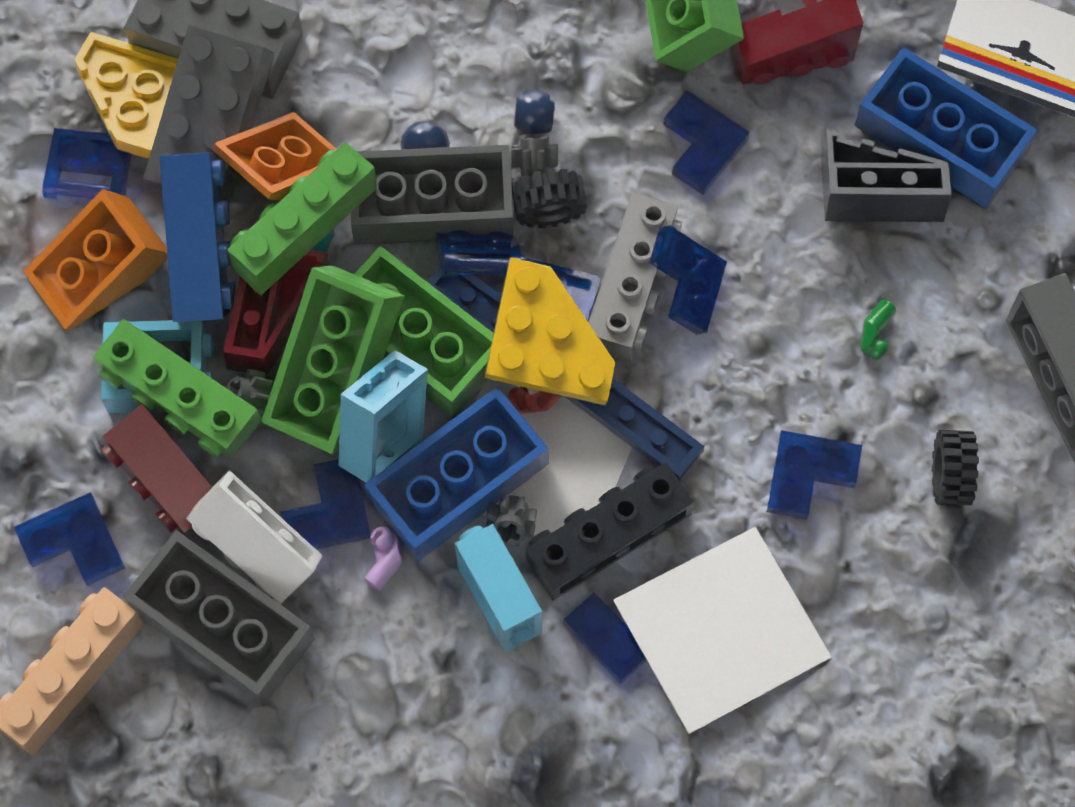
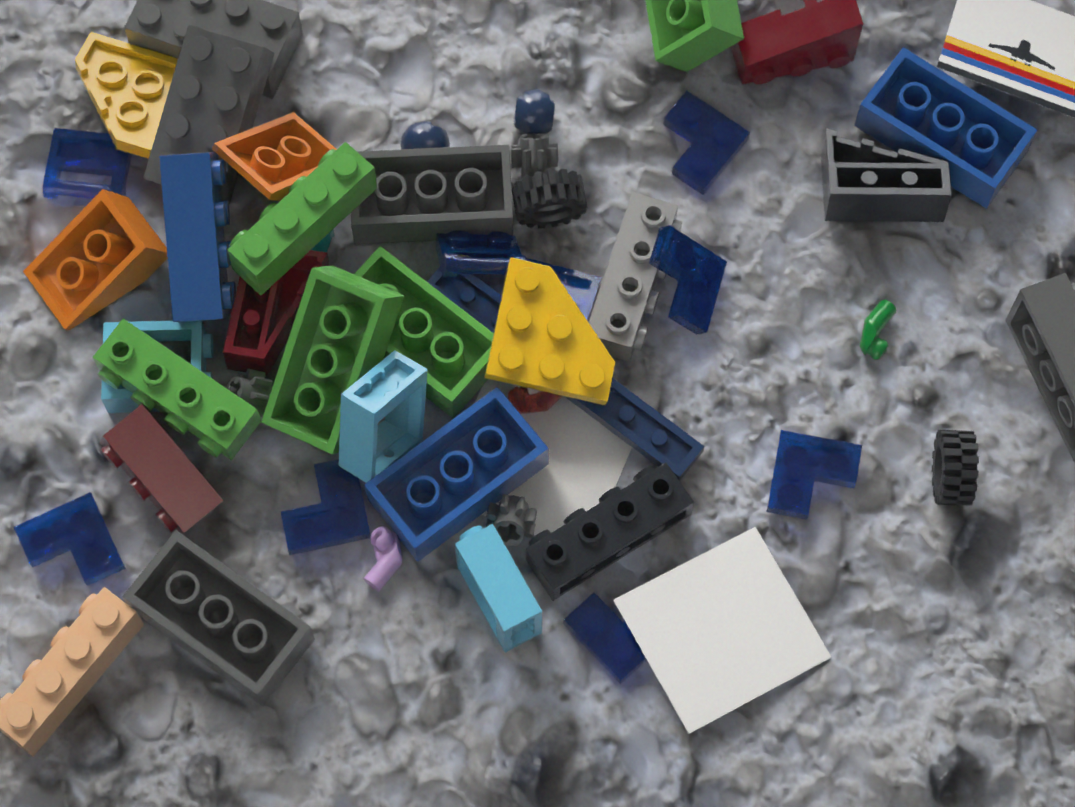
(254, 537): white brick -> none

